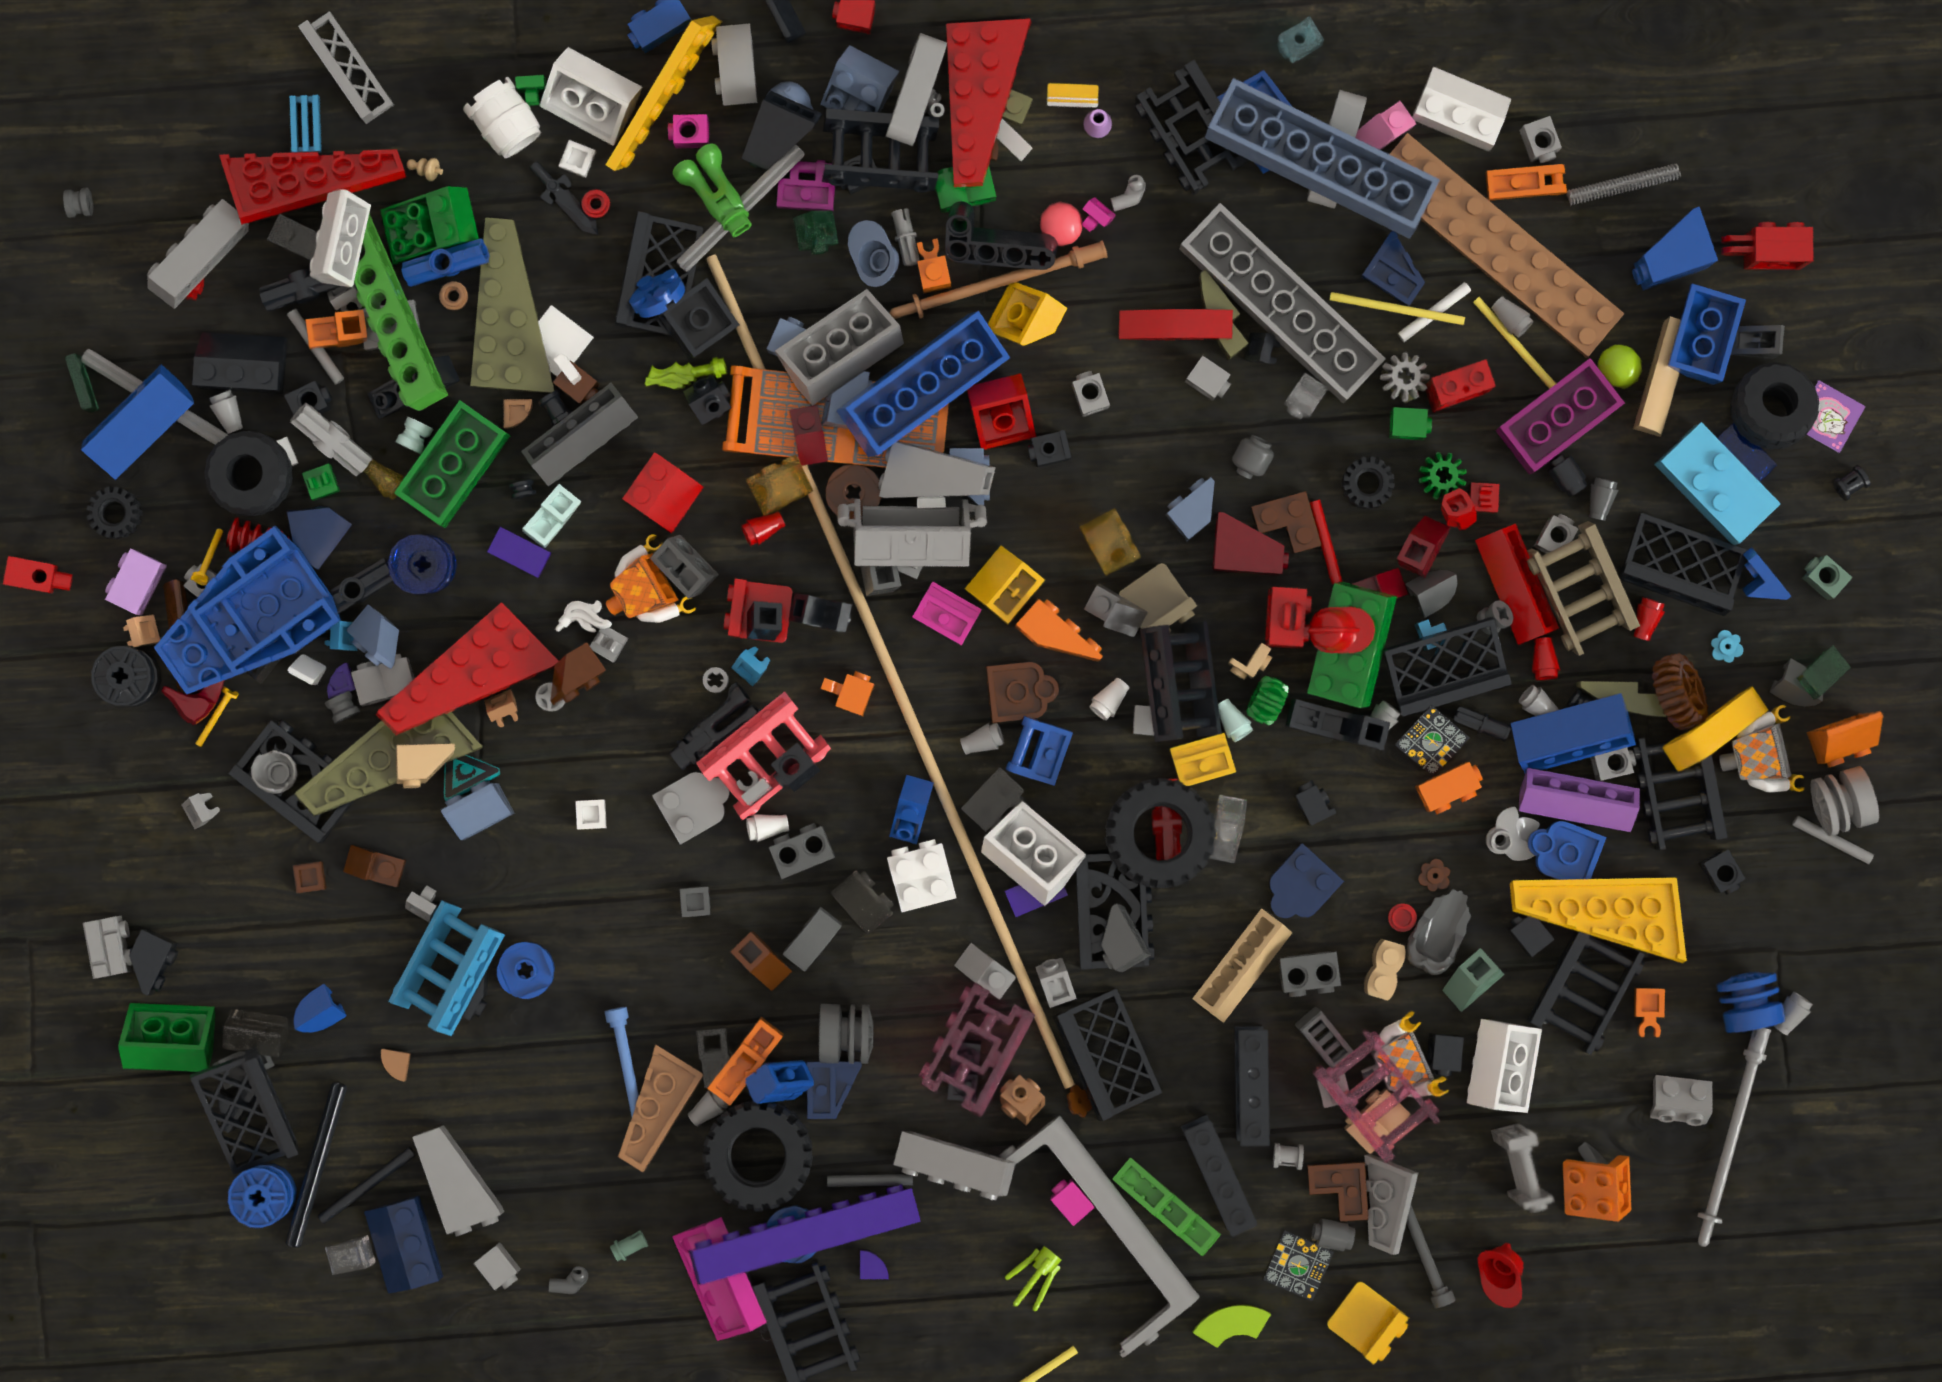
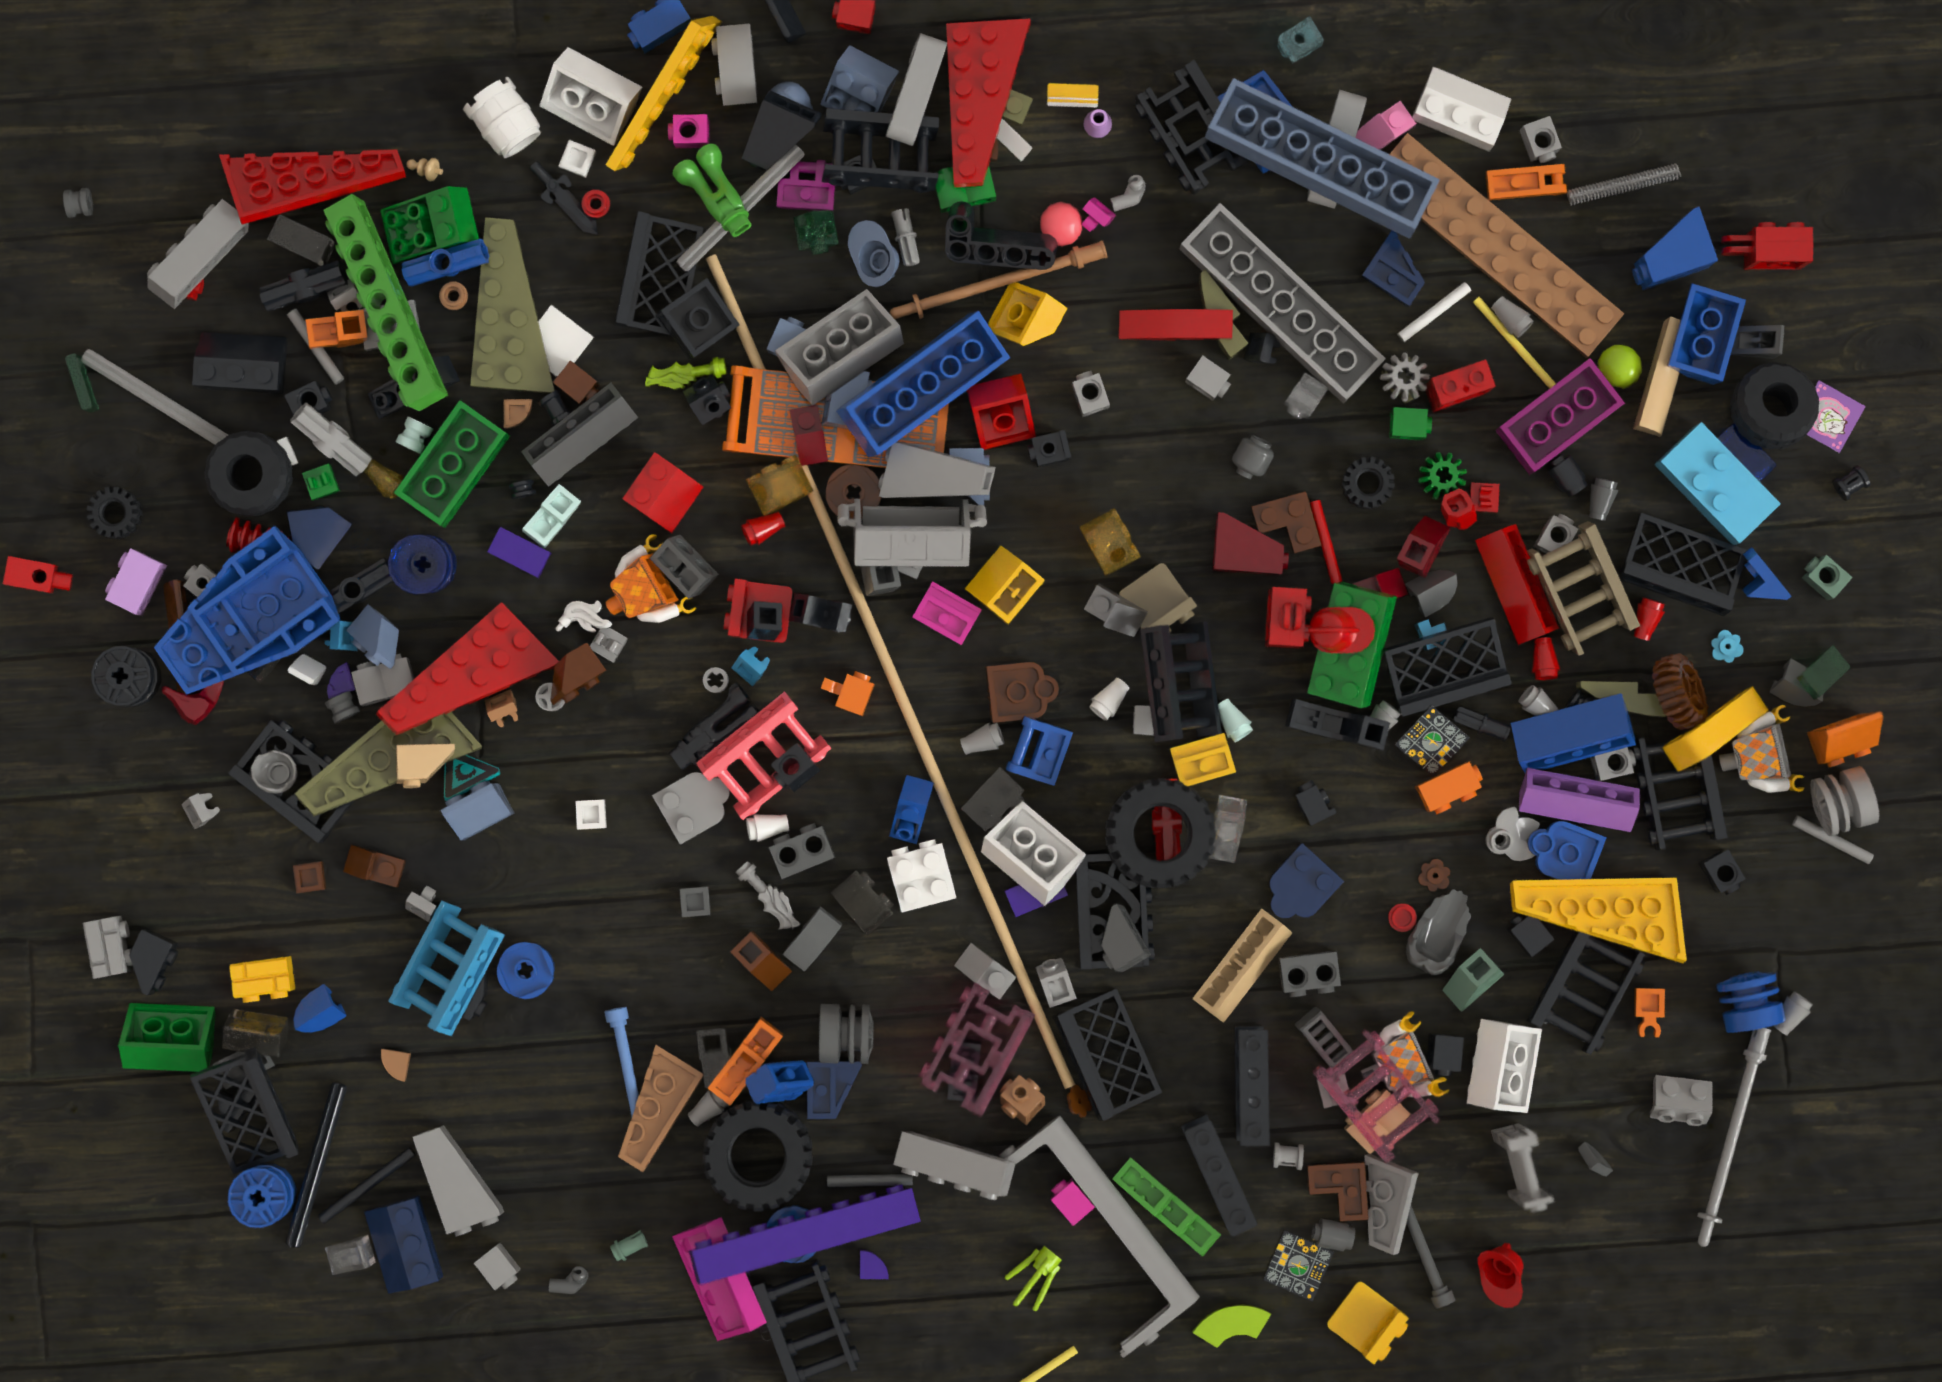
(137, 422): blue brick -> none
(142, 631): light nougat tile -> none
(200, 576): yellow piece -> none
(227, 411): light grey cone -> none
(228, 694): yellow piece -> none
(262, 977): none -> yellow brick
(304, 100): dark azure tile -> none
(337, 72): light grey fence -> none
(340, 239): white slope -> none
(531, 86): green tile -> none
(568, 369): white tile -> none
(656, 292): blue plate -> none
(755, 790): light grey tile -> none
(774, 901): none -> light grey piece
(931, 502): white tile -> none
(933, 269): orange brick -> none
(934, 108): light grey arm -> none
(1050, 632): orange slope -> none
(1194, 511): sand blue slope -> none
(1259, 660): tan bracket -> none
(1267, 700): green gear -> none
(1382, 976): tan brick -> none
(1397, 308): light yellow axle -> none
(1500, 612): dark grey wheel -> none
(1597, 1189): orange bracket -> none

